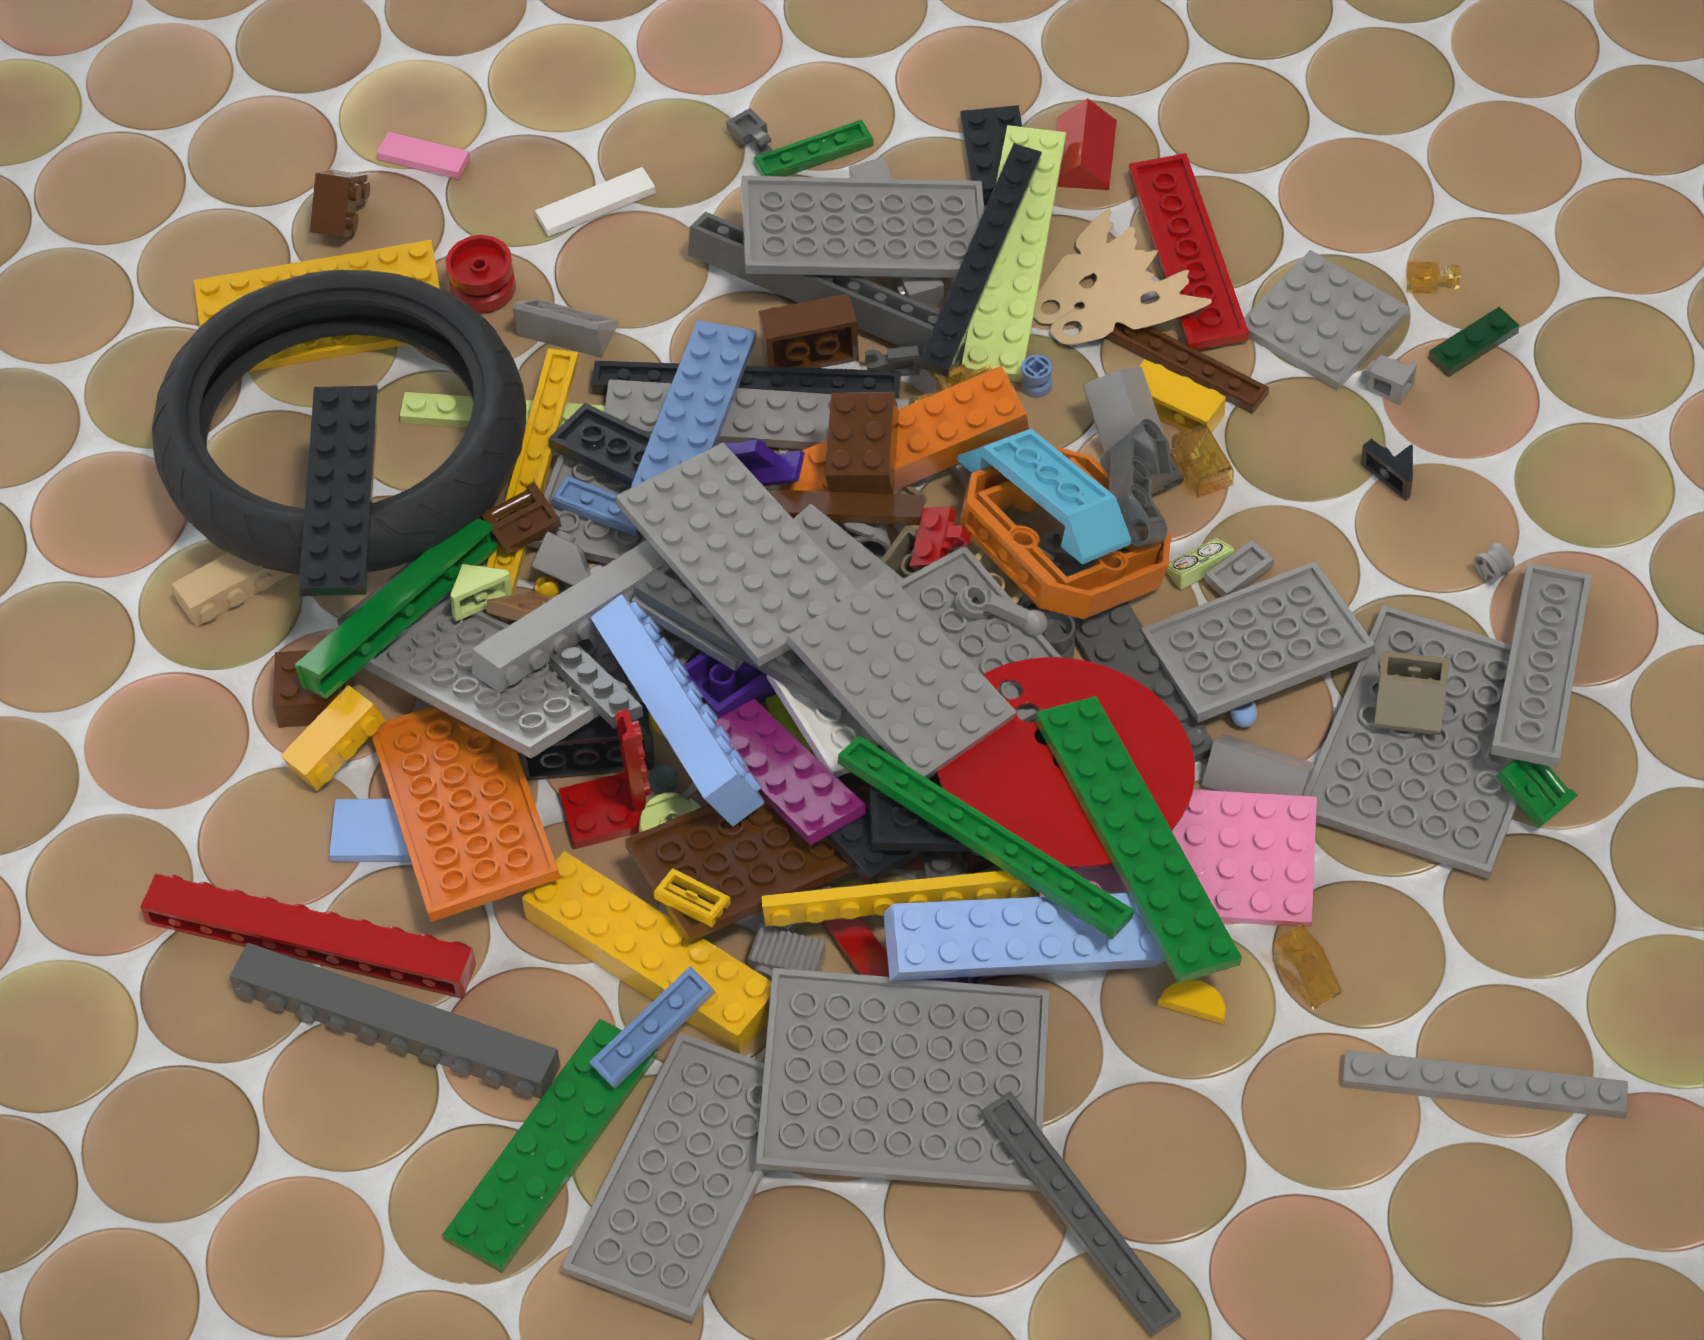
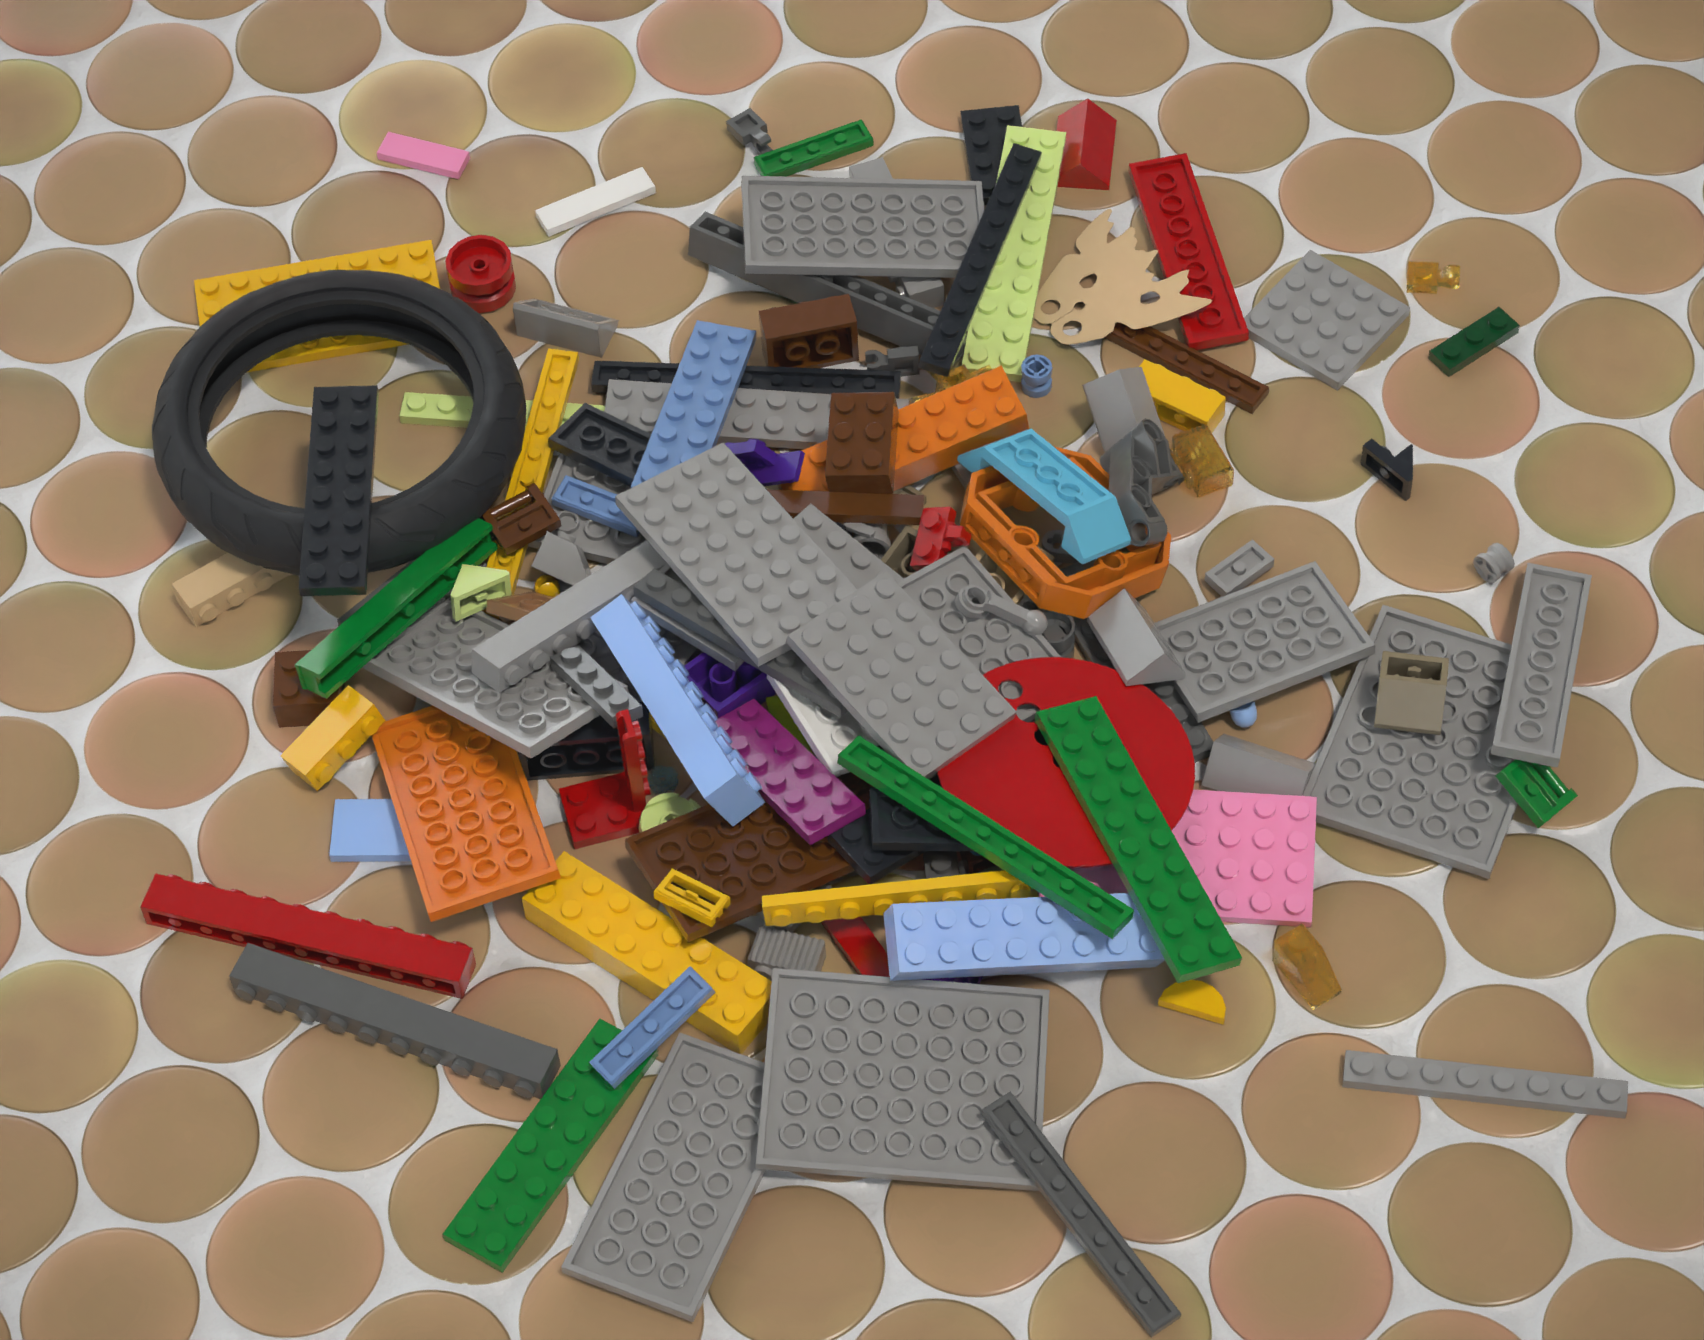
(336, 201): reddish brown brick -> none
(1134, 642): none -> light grey slope
(1194, 564): yellowish green slope -> none
(1390, 378): light grey brick -> none

